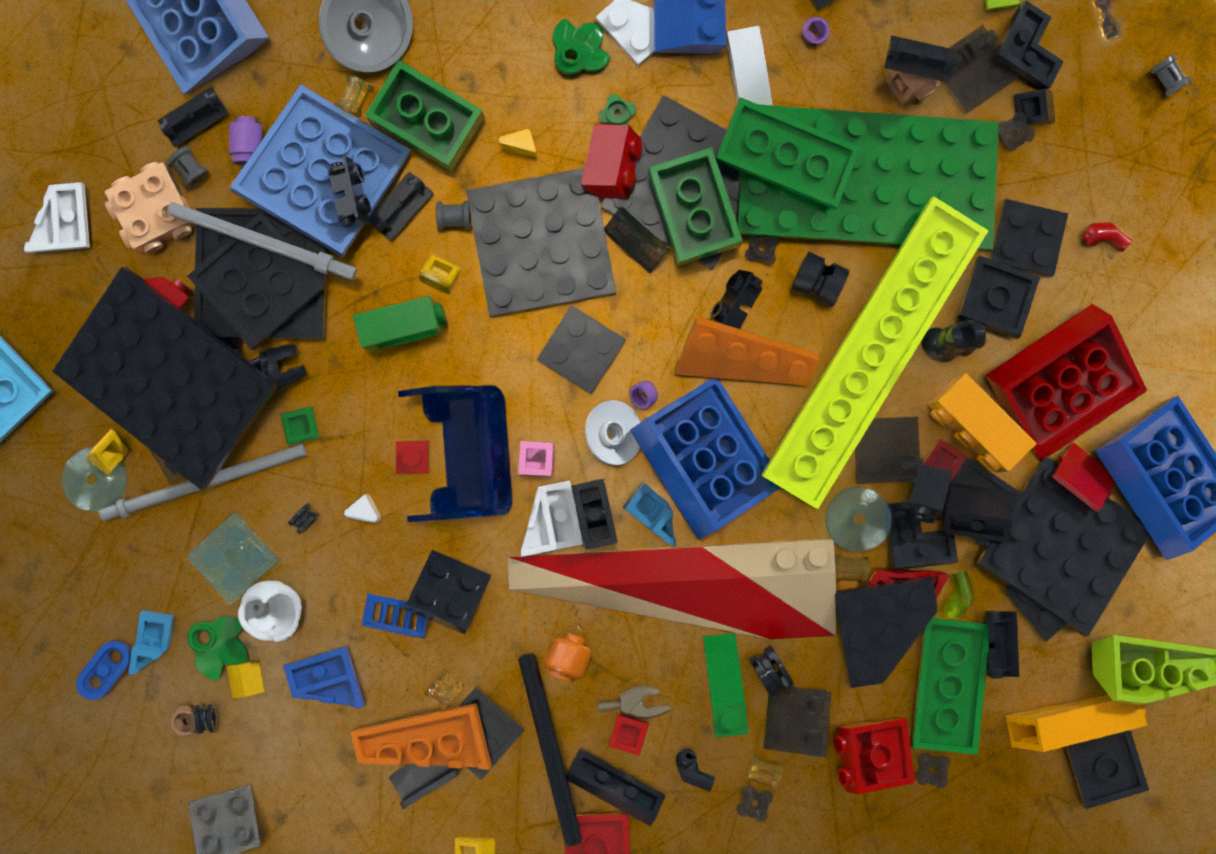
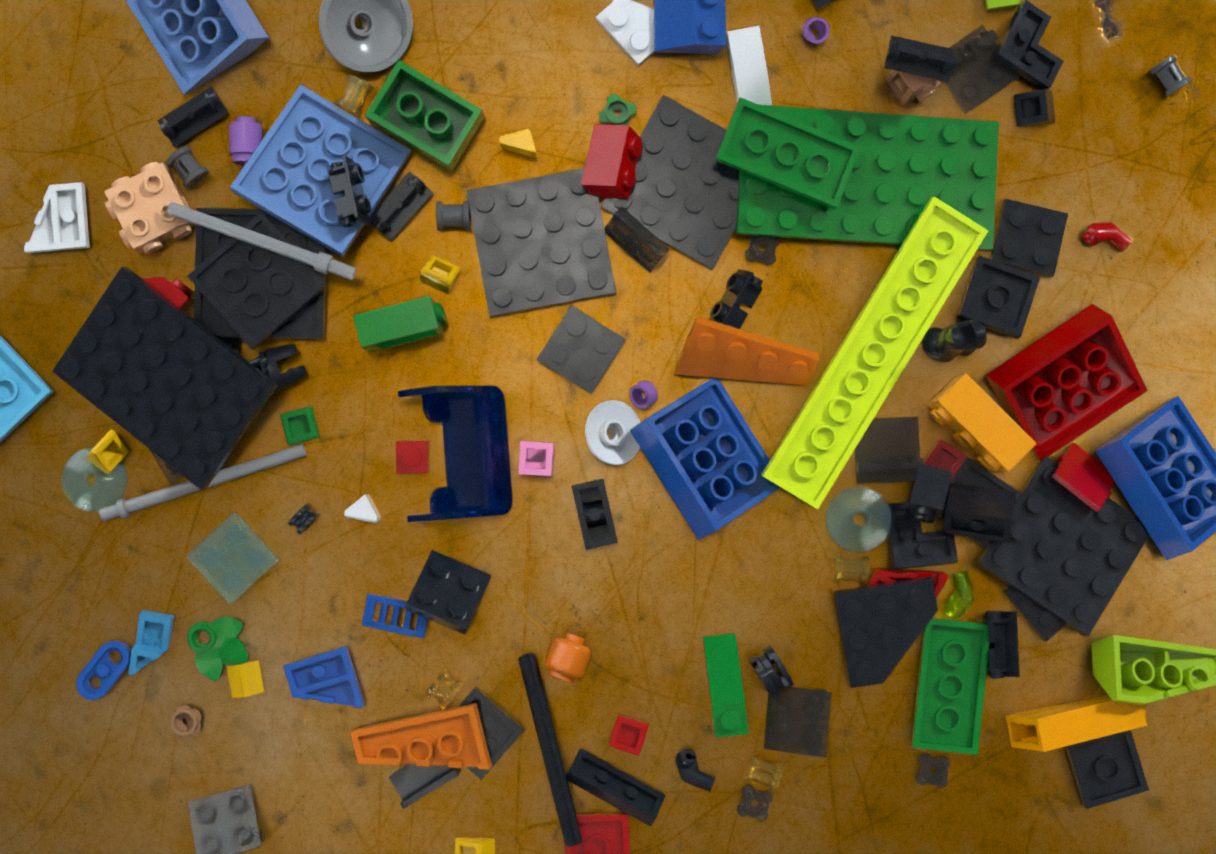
(205, 718): black bush -> none
(280, 614): white piece -> none
(552, 520): white wing -> none
(582, 44): green plate -> none
(632, 706): dark tan hand -> none
(652, 512): dark azure slope -> none
(695, 206): green brick -> none
(734, 588): wedge -> none
(820, 279): black wheel -> none
(874, 755): red plate -> none
(1013, 140): clear smoke plate -> none

